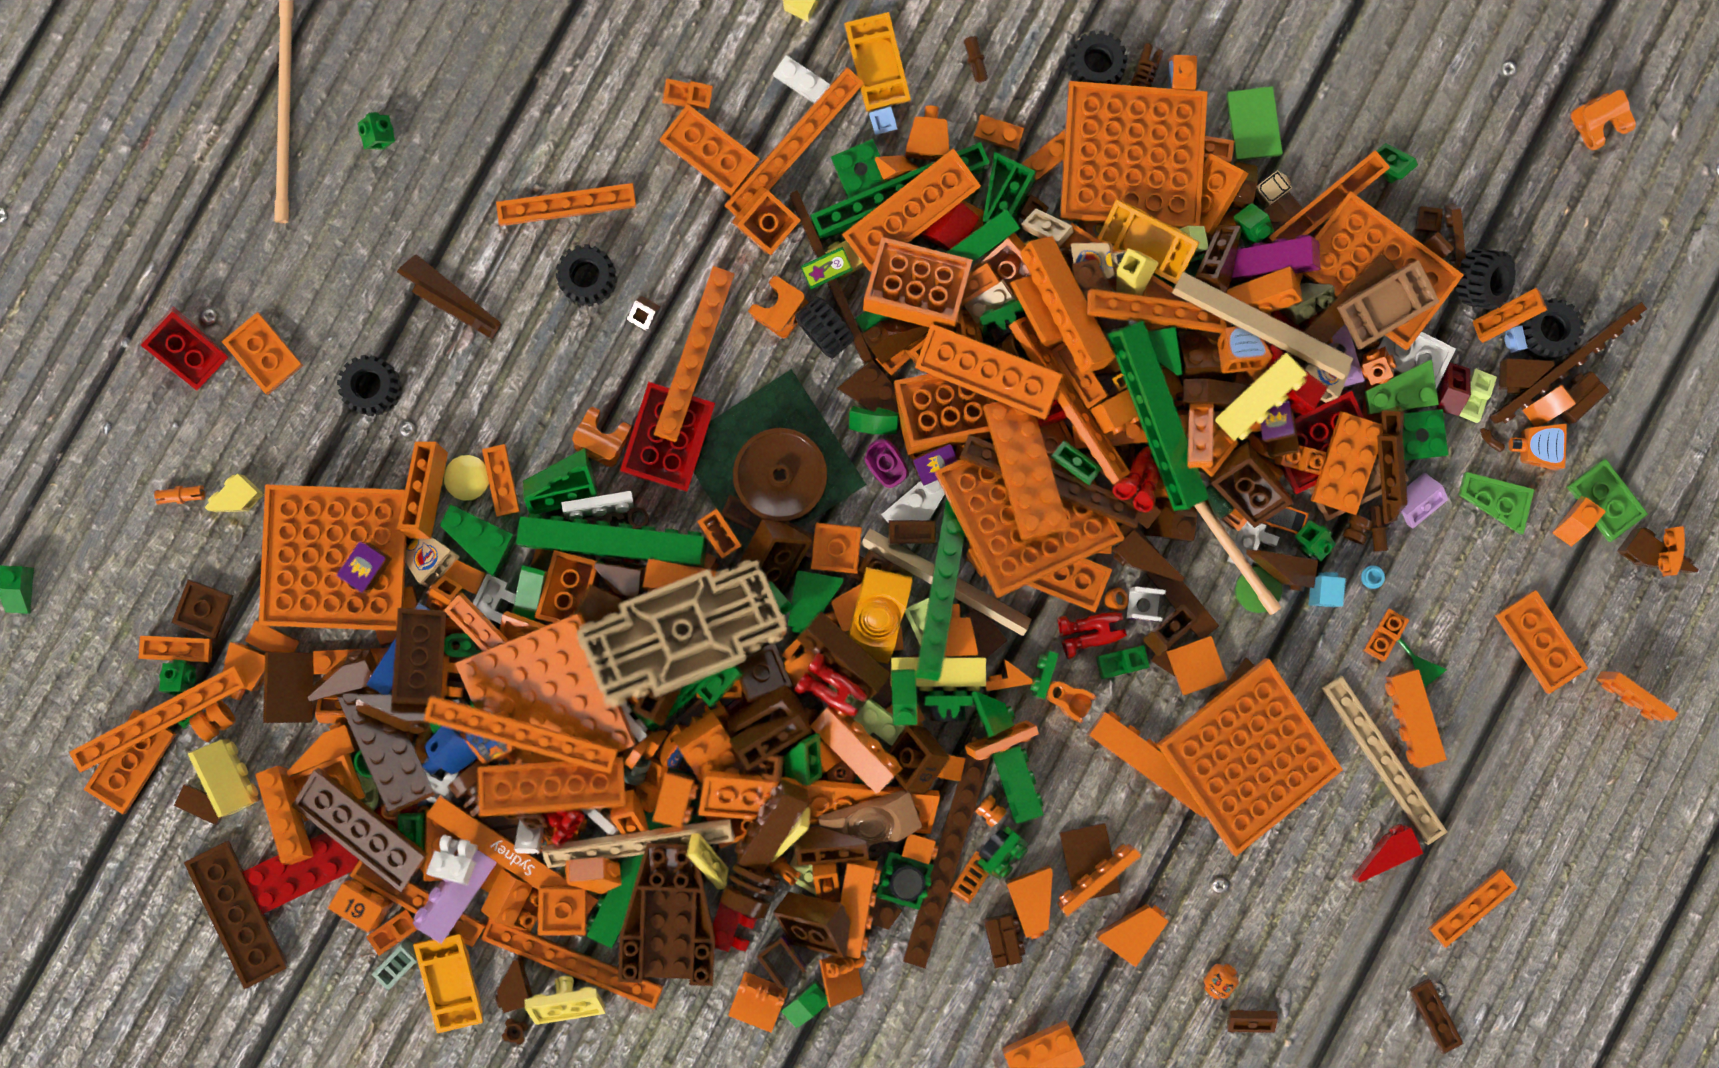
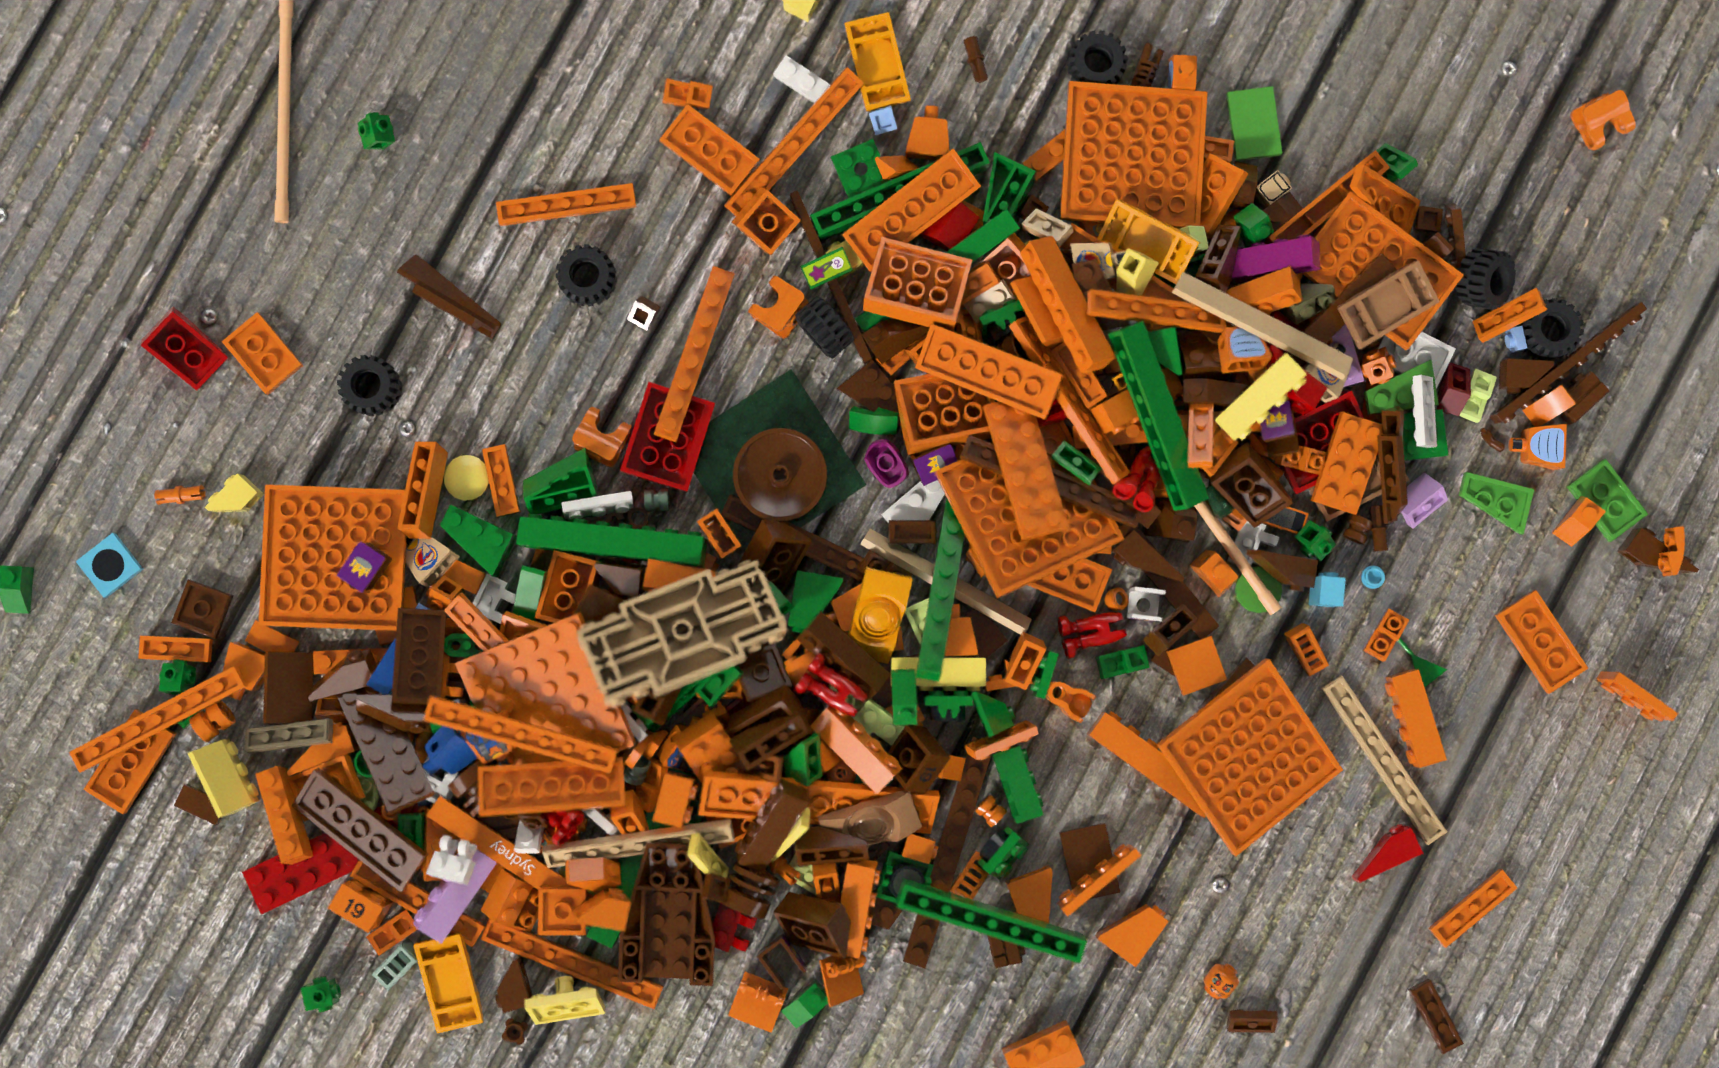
(109, 565): none -> medium azure tile
(236, 915): reddish brown plate -> none
(288, 735): none -> dark tan tile
(321, 994): none -> green brick
(604, 910): none -> orange slope
(656, 499): none -> sand green wheel
(715, 887): none -> reddish brown plate
(836, 548): orange tile -> none
(991, 920): none -> green brick
(998, 133): orange plate -> none
(1025, 660): none -> orange slope
(1214, 572): none -> orange torso
(1298, 631): none -> orange slope
(1385, 197): none -> orange wing
(1424, 411): none -> white plate

